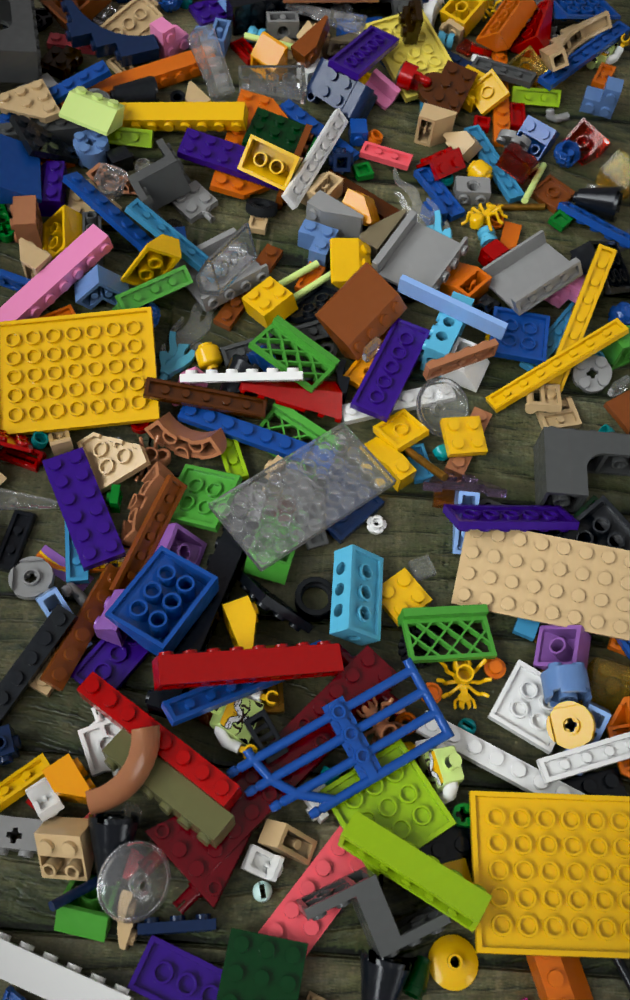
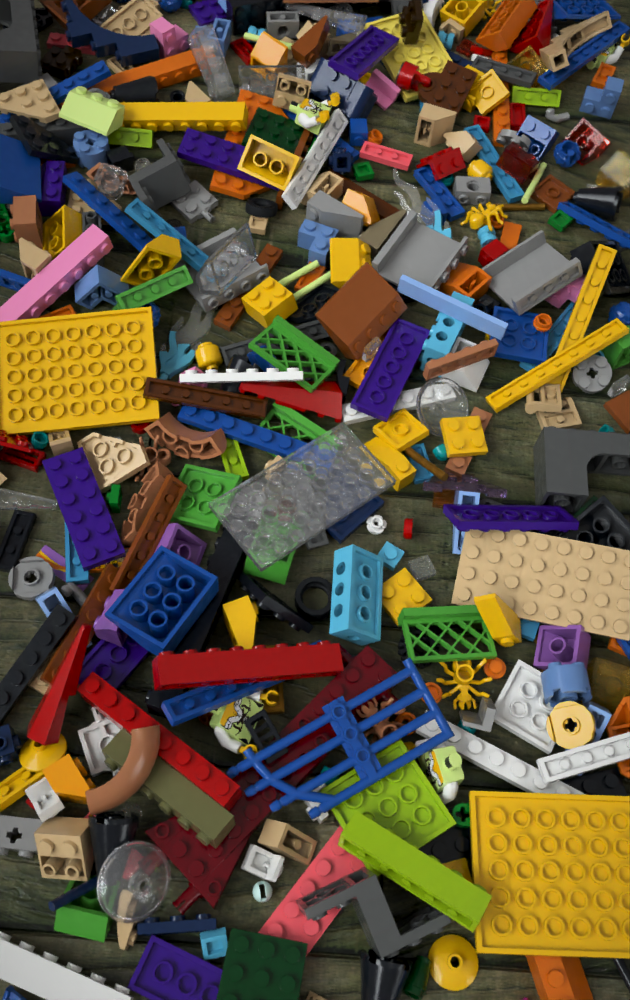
(37, 757): none -> yellow dish
(49, 716): none -> red wedge
(214, 943): none -> medium azure plate
(290, 89): none -> tan slope
(313, 114): none -> torso
(391, 555): none -> medium azure plate
(408, 525): none -> red tile
(483, 719): none -> light grey panel
(499, 619): none -> yellow slope
(542, 322): none -> orange plate

